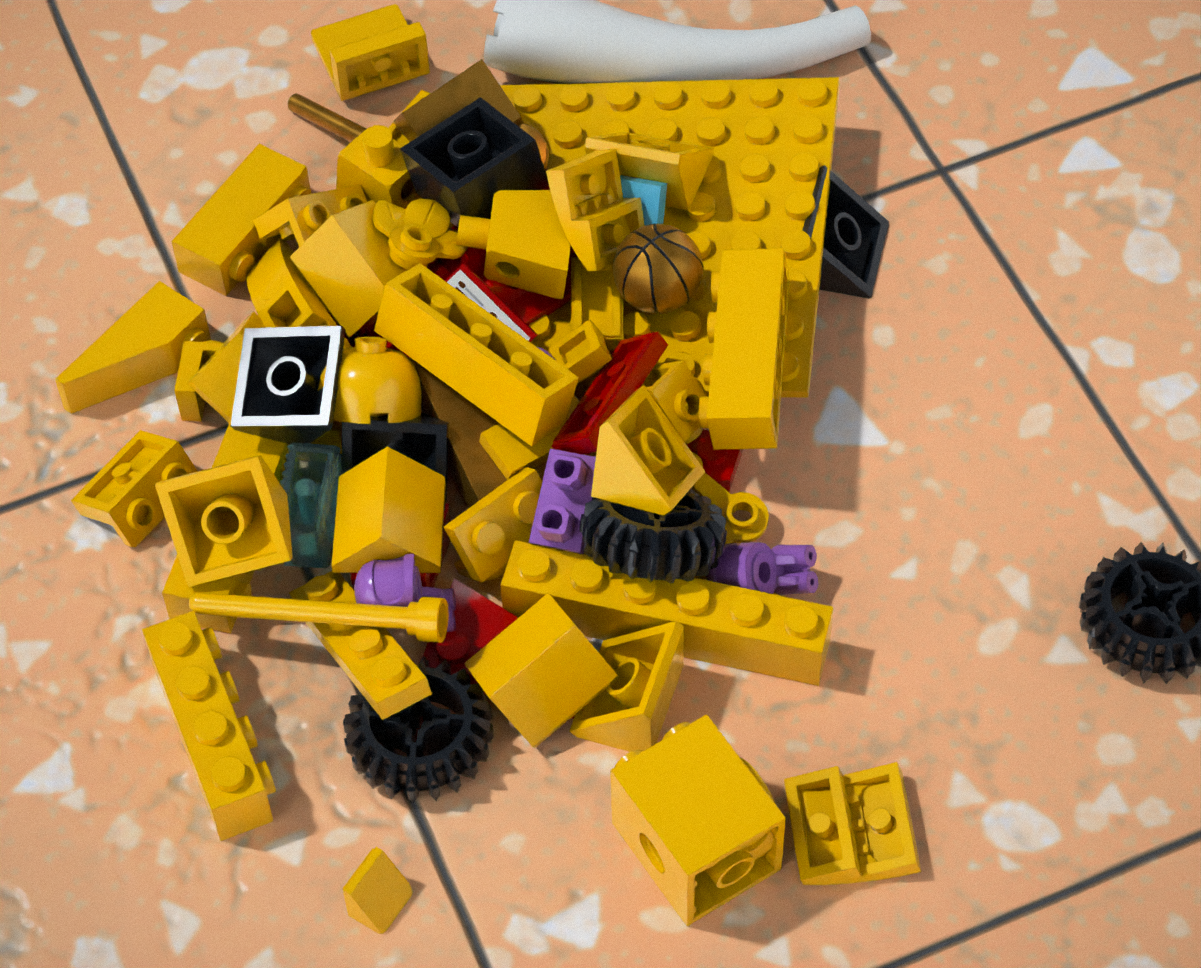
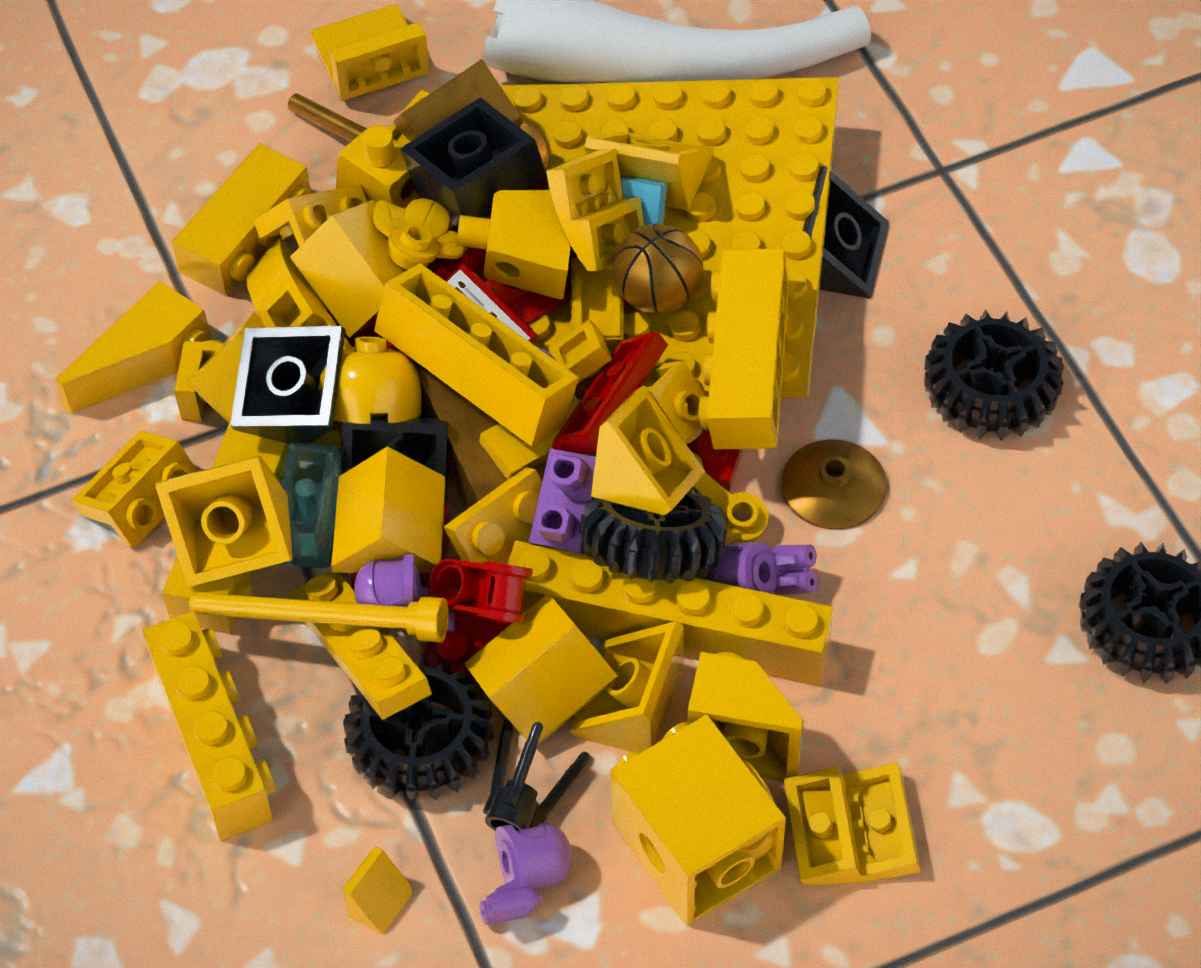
(481, 588): none -> red piece
(517, 800): none -> black plant
(529, 862): none -> medium lavender piece
(748, 713): none -> yellow slope
(831, 500): none -> pearl gold dish
(986, 390): none -> black gear

